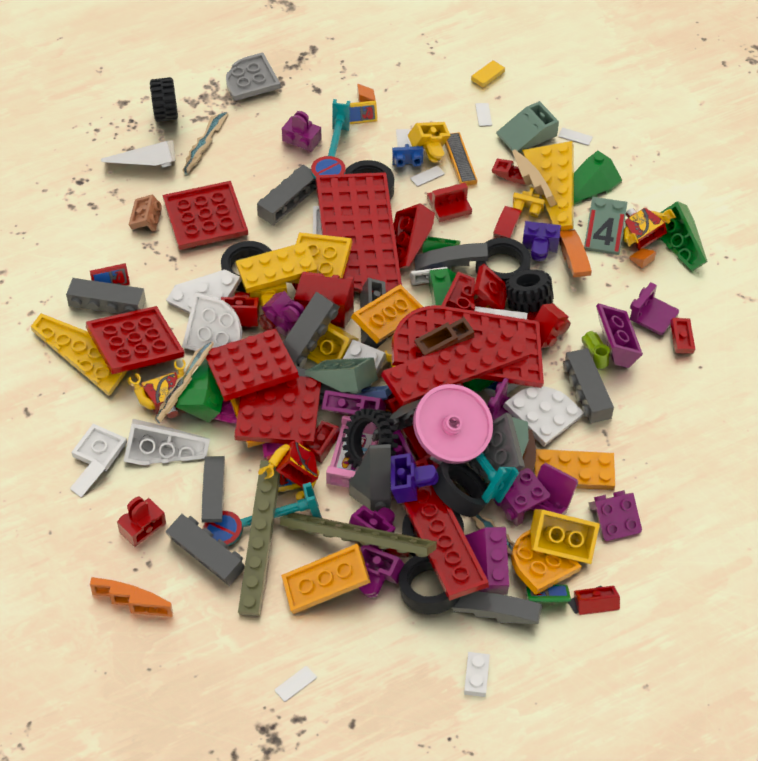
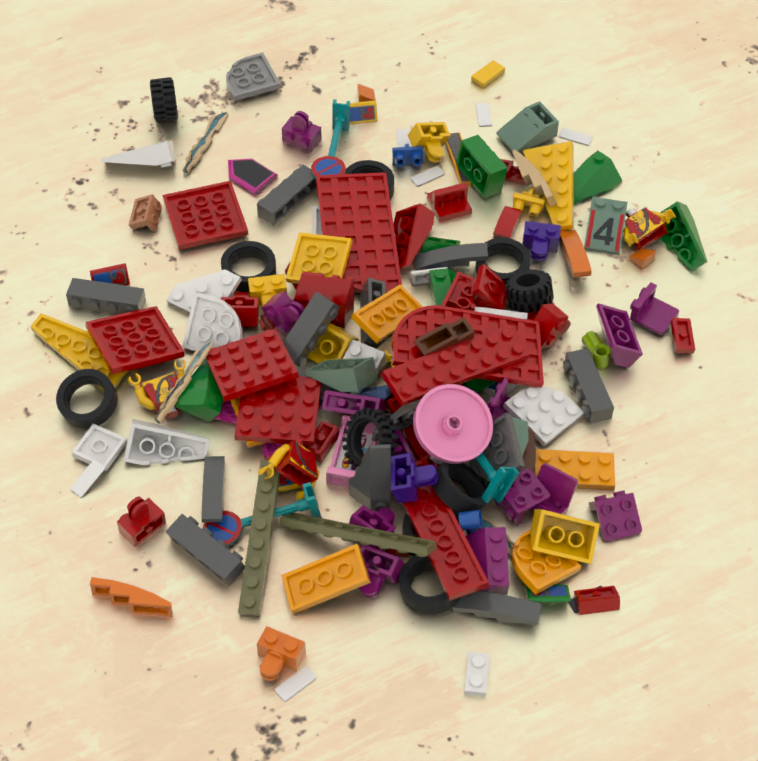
(74, 382): none -> black tyre
(250, 174): none -> tile
(275, 267): yellow plate -> none
(279, 652): none -> orange brick
(471, 521): none -> blue piece
(481, 166): none -> green brick

